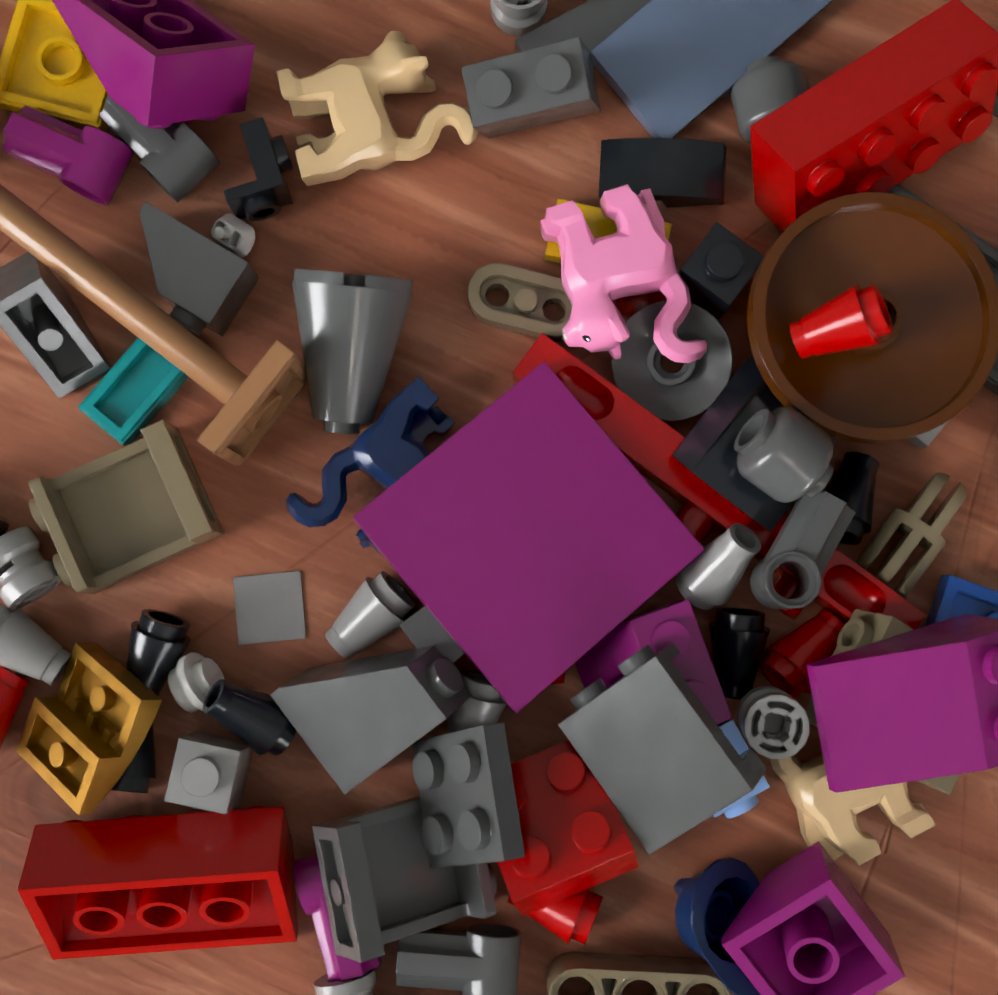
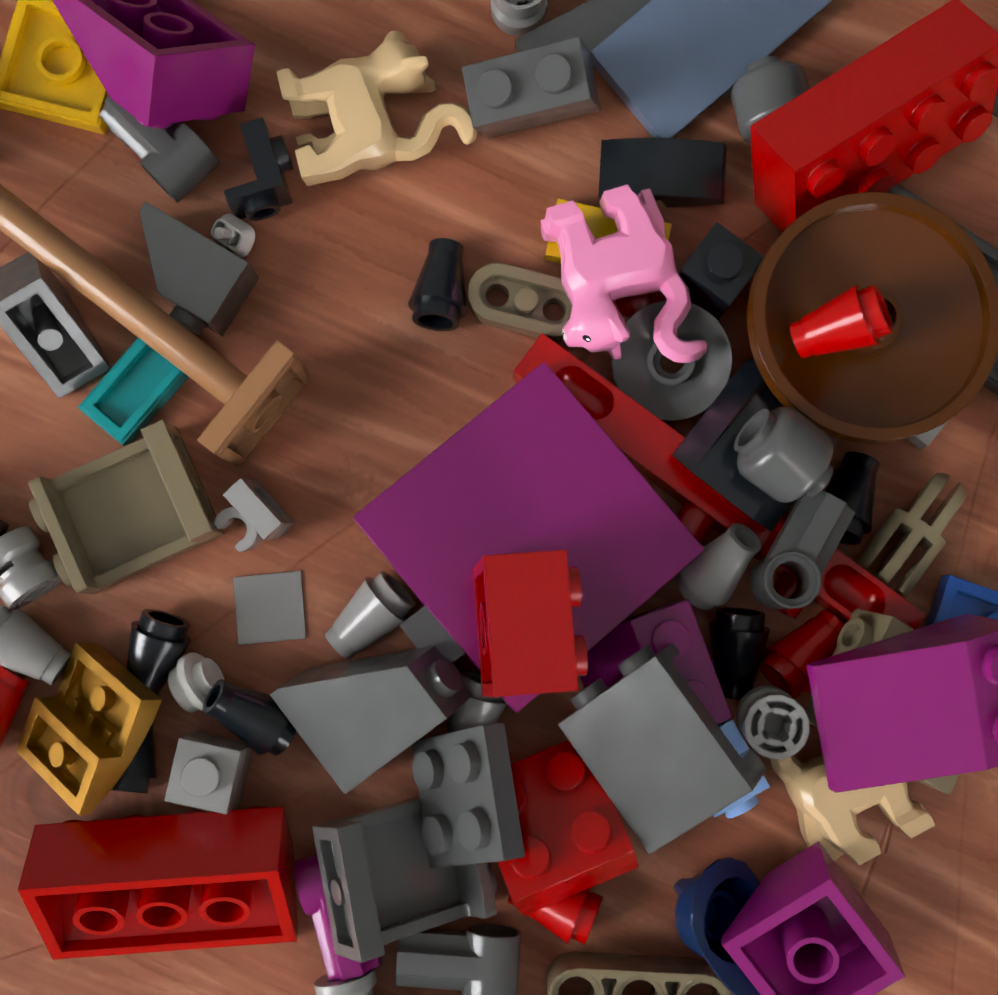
(81, 159): magenta piece -> none
(258, 510): none -> light grey tile
(348, 341): dark grey cone -> none
(381, 451): dark blue animal -> none
(440, 288): none -> black cone
(528, 623): none -> red brick

